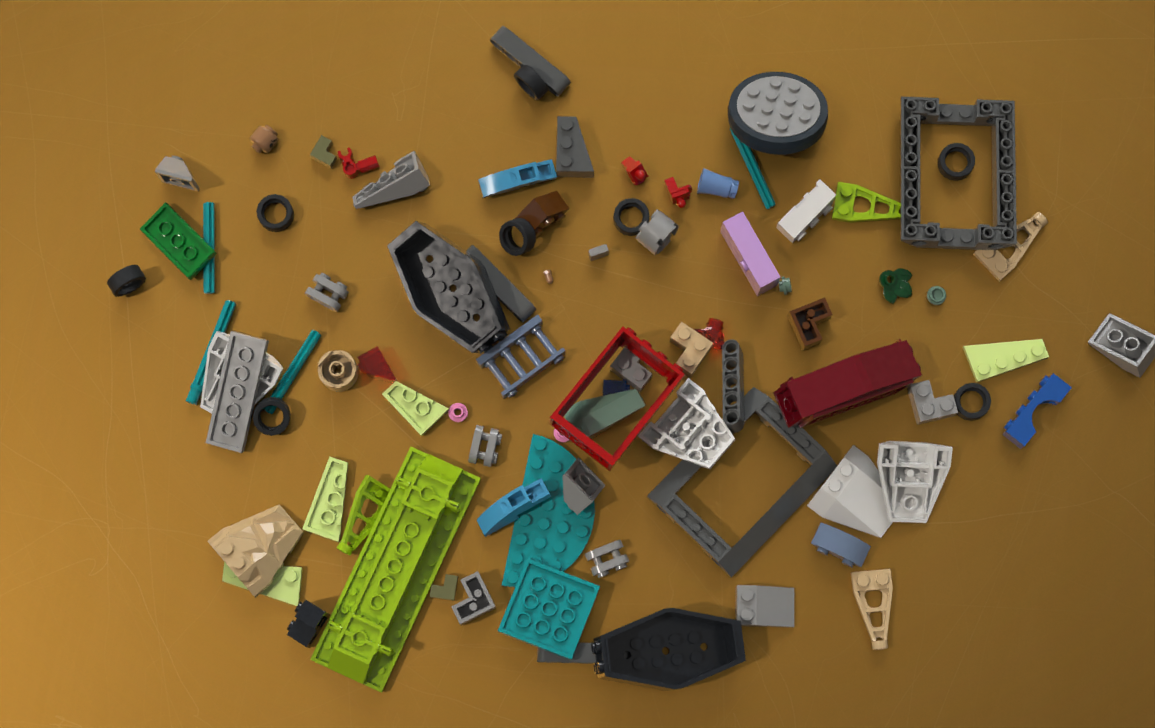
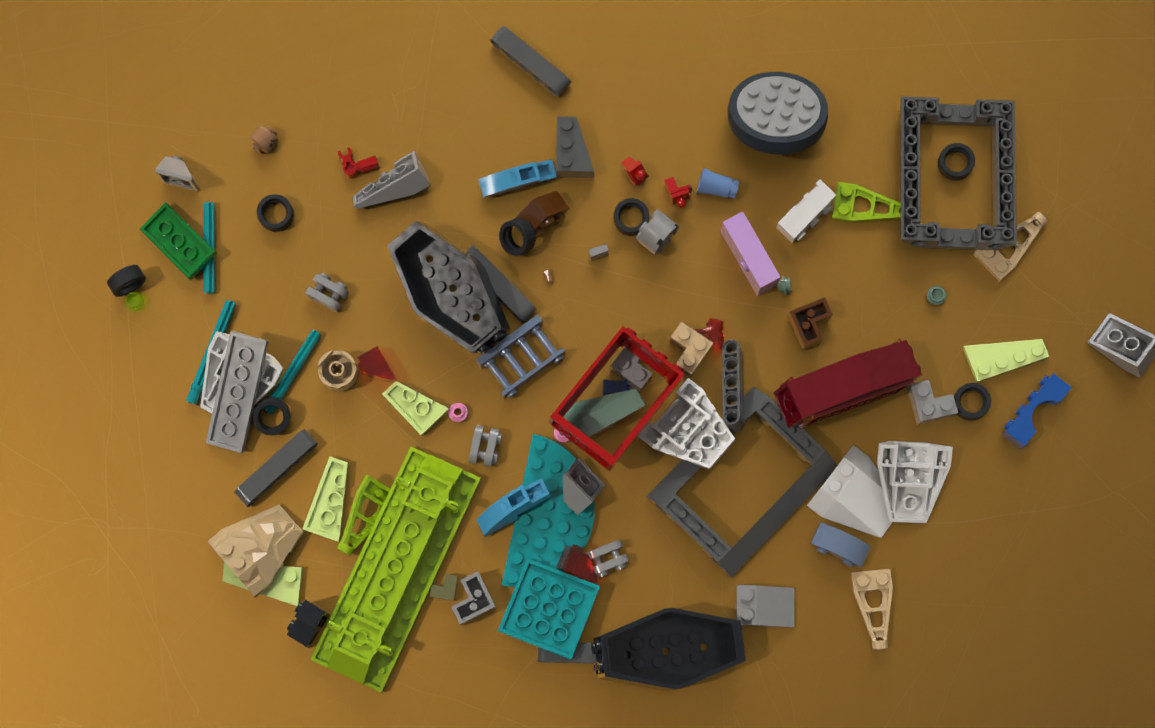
(134, 301): none -> clear neon green plate
(275, 468): none -> dark grey beam
(321, 154): olive piece -> none
(531, 82): black tyre -> none
(577, 563): none -> clear red slope
(755, 173): teal axle -> none
(898, 286): dark green plate -> none

